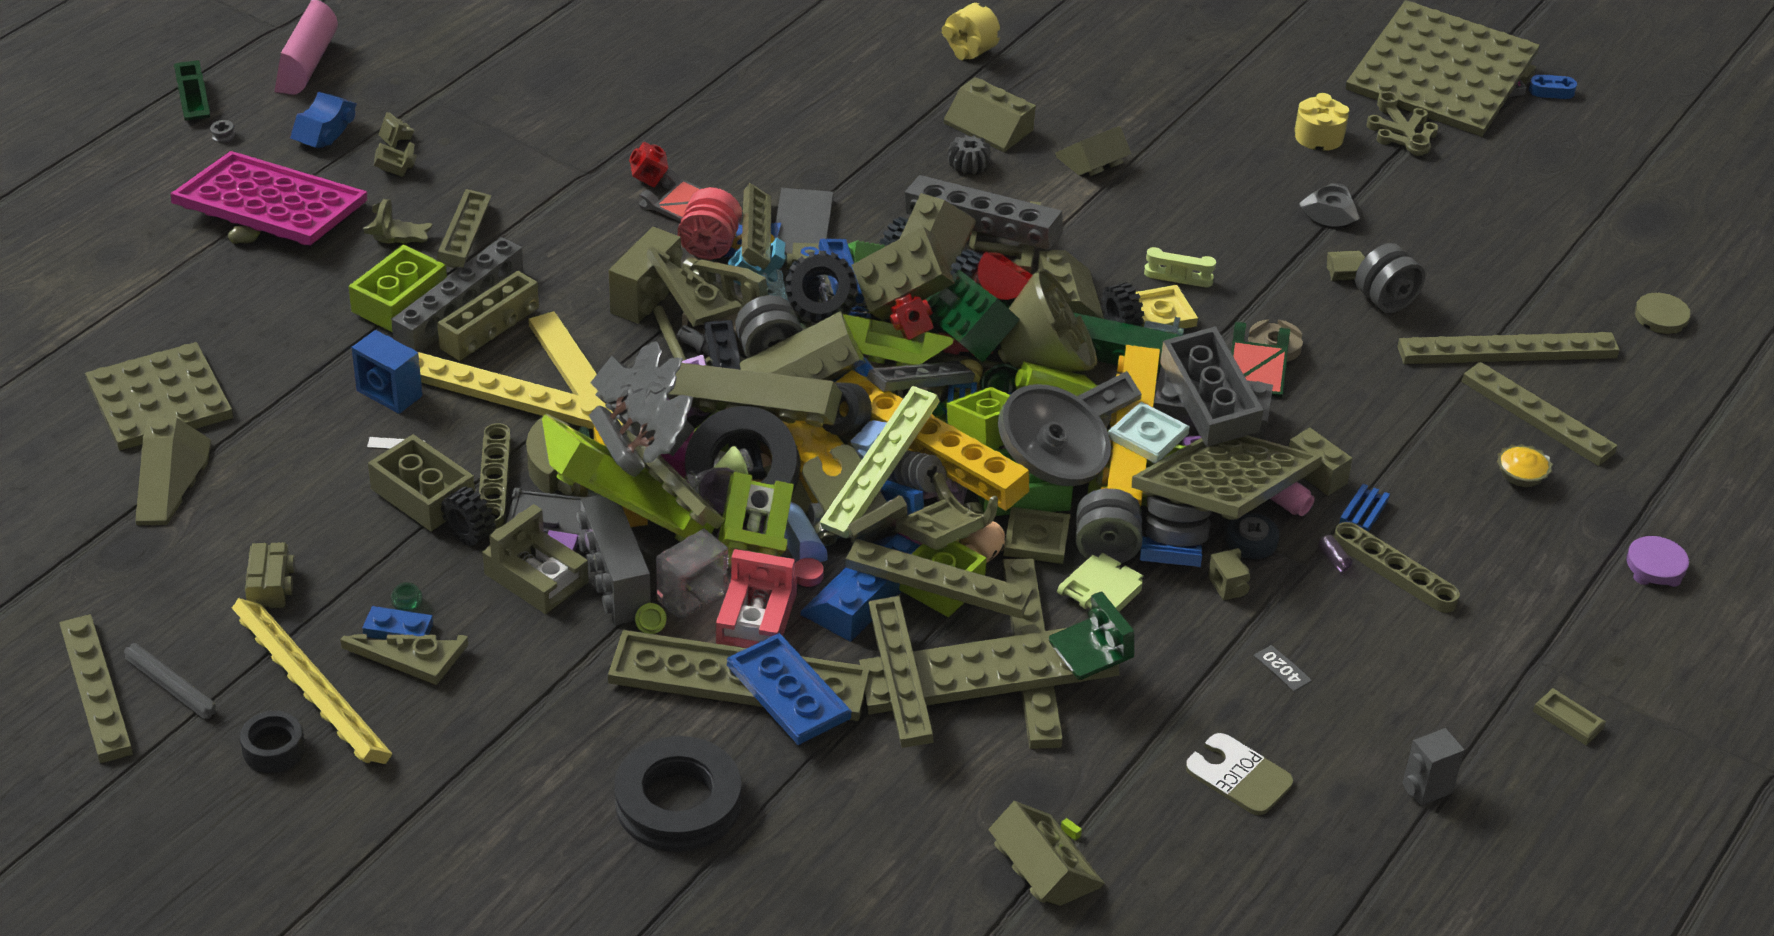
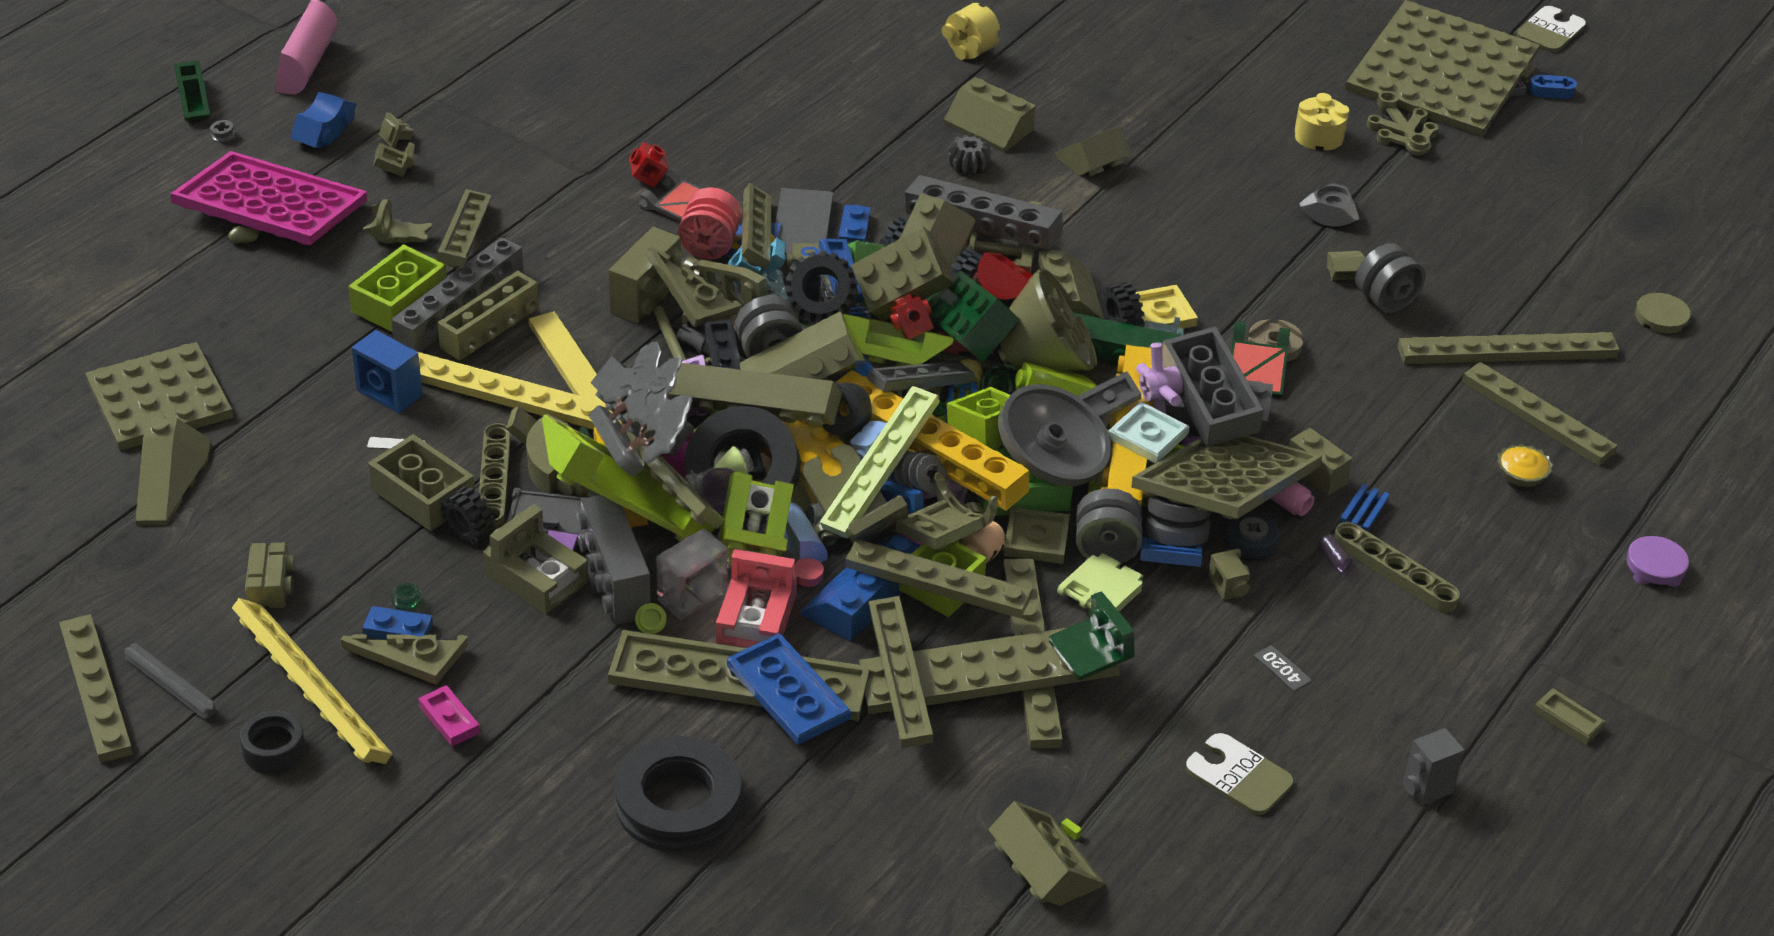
(449, 715): none -> dark pink plate
(520, 424): none -> olive tile
(854, 223): none -> blue plate
(1160, 382): none -> lavender bar
(1179, 268): yellowish green plate -> none
(1549, 32): none -> piece

